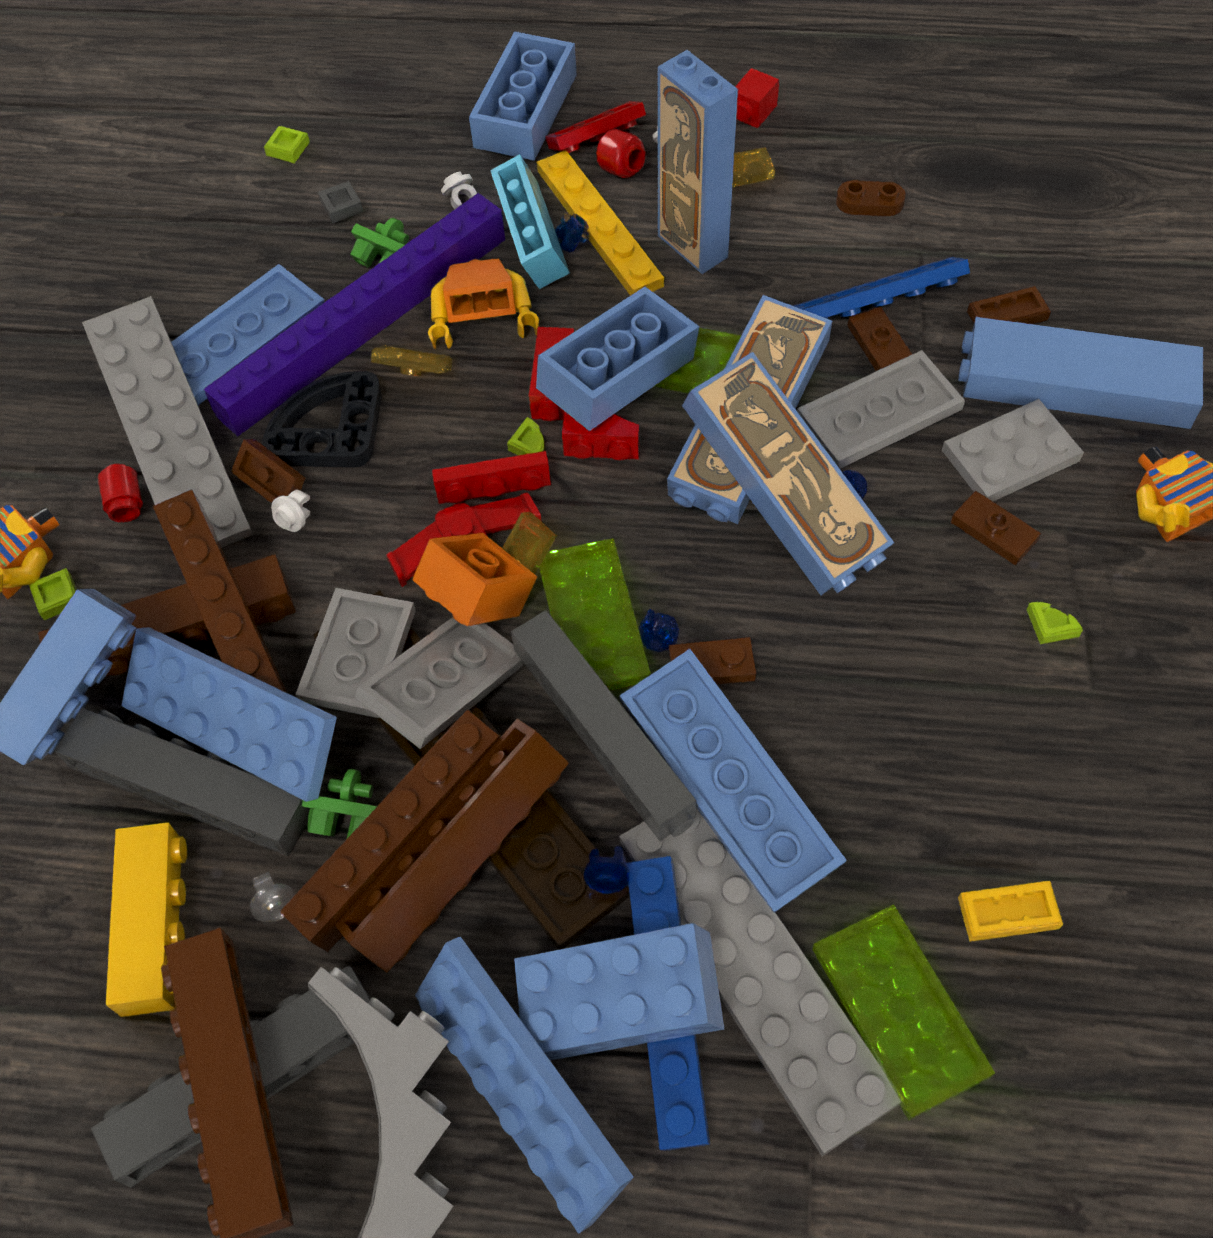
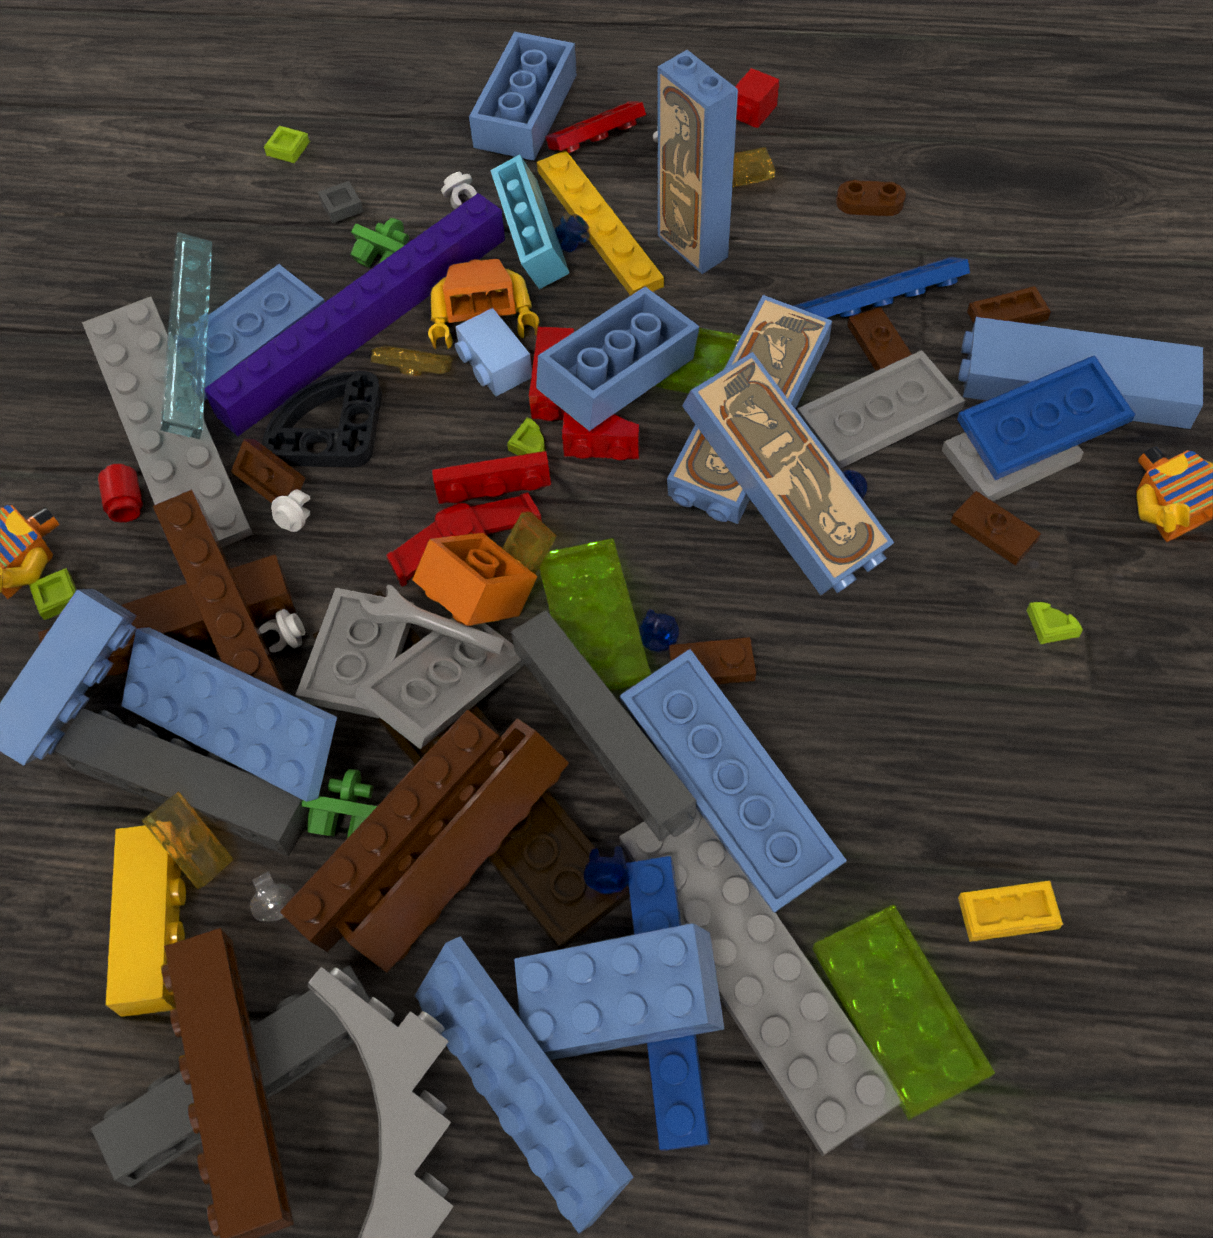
(187, 338): none -> clear light blue tile
(188, 840): none -> clear yellow plate
(289, 628): none -> white plate
(398, 609): none -> light grey piece
(493, 352): none -> light blue brick
(620, 153): red head -> none
(1045, 417): none -> blue tile

